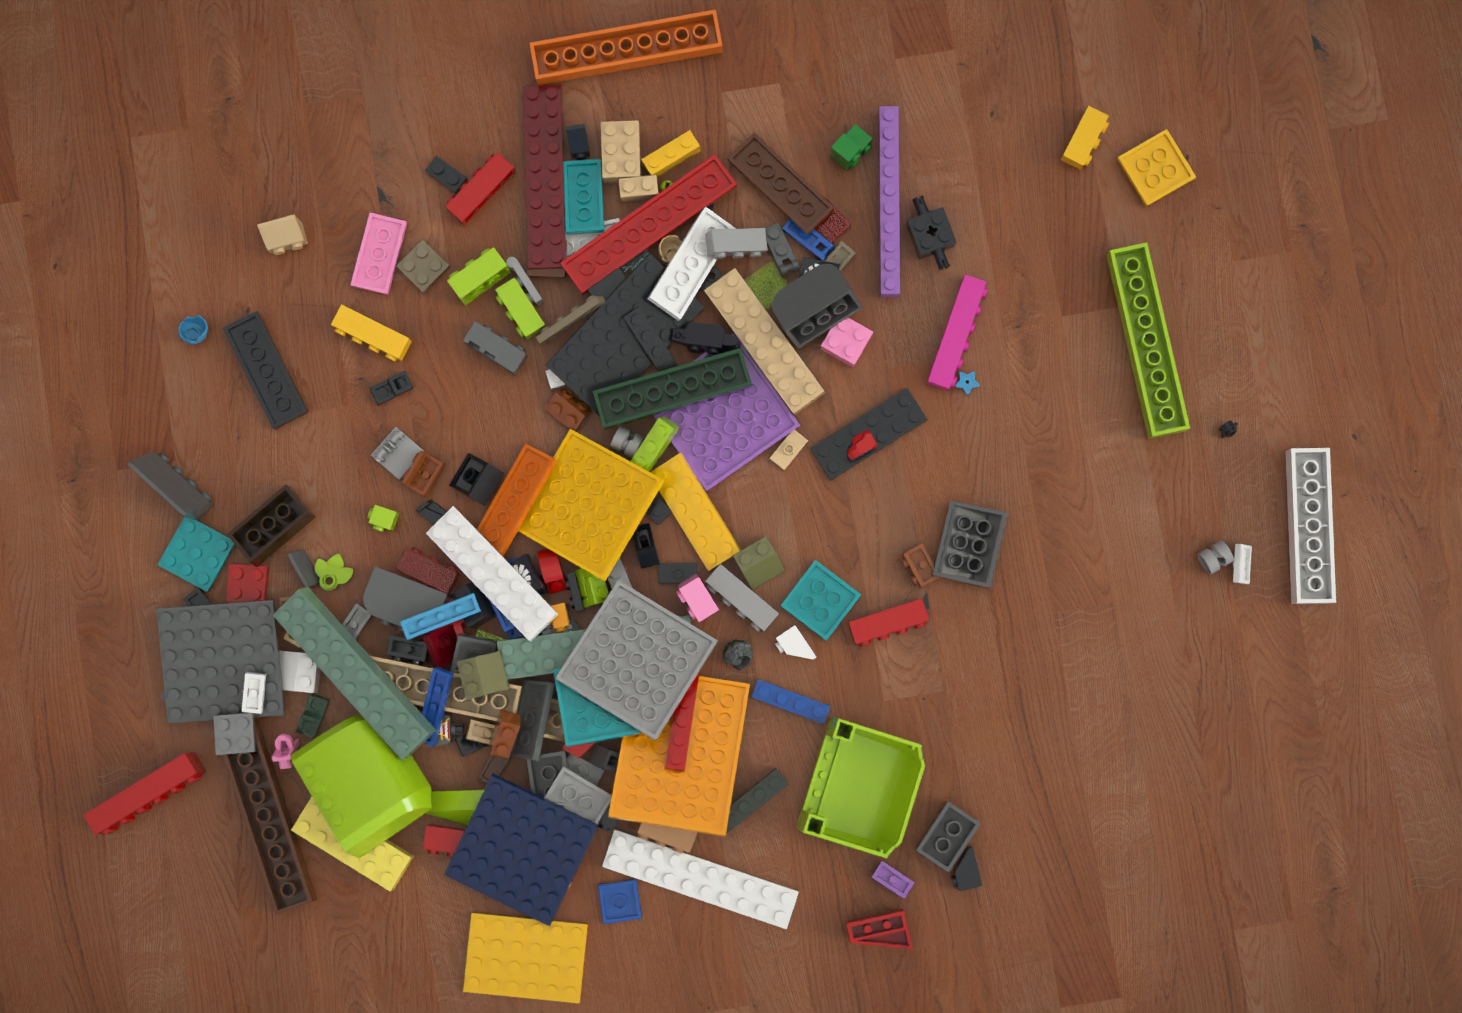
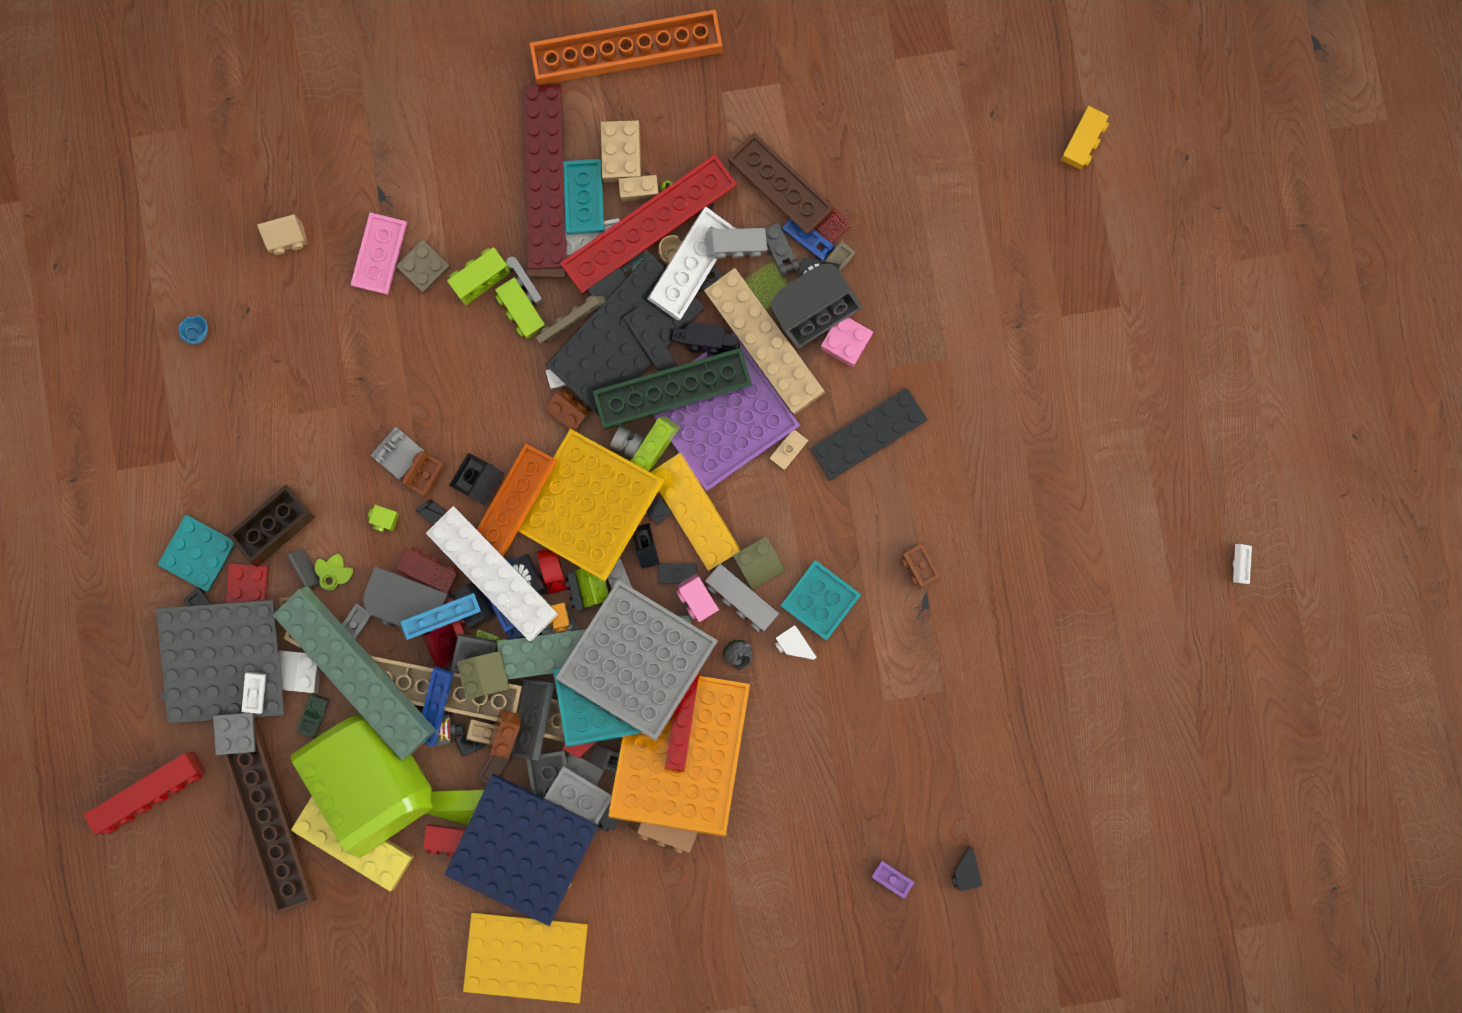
(172, 485): dark grey slope -> none
(265, 370): black plate -> none
(284, 750): bright pink hips -> none
(370, 332): yellow brick -> none
(391, 388): black slope -> none
(407, 649): black brick -> none
(446, 175): black plate -> none
(480, 188): red brick -> none
(495, 348): dark grey wedge -> none
(578, 141): black slope -> none
(619, 901): blue tile -> none
(671, 154): yellow brick -> none
(700, 879): white plate -> none
(755, 798): pearl dark grey brick -> none
(790, 701): blue plate -> none
(850, 147): green brick -> none
(861, 445): red rock -> none
(862, 788): lime slope -> none
(882, 929): red wedge -> none
(889, 202): medium lavender brick -> none
(889, 621): red brick -> none
(936, 222): black brick -> none
(947, 836): dark grey brick -> none
(956, 333): dark pink brick -> none
(962, 382): dark azure plate -> none
(971, 544): dark grey slope -> none
(1147, 340): lime brick -> none
(1156, 167): yellow plate -> none
(1213, 558): light grey wheel -> none
(1228, 429): black plate -> none
(1310, 526): white brick -> none

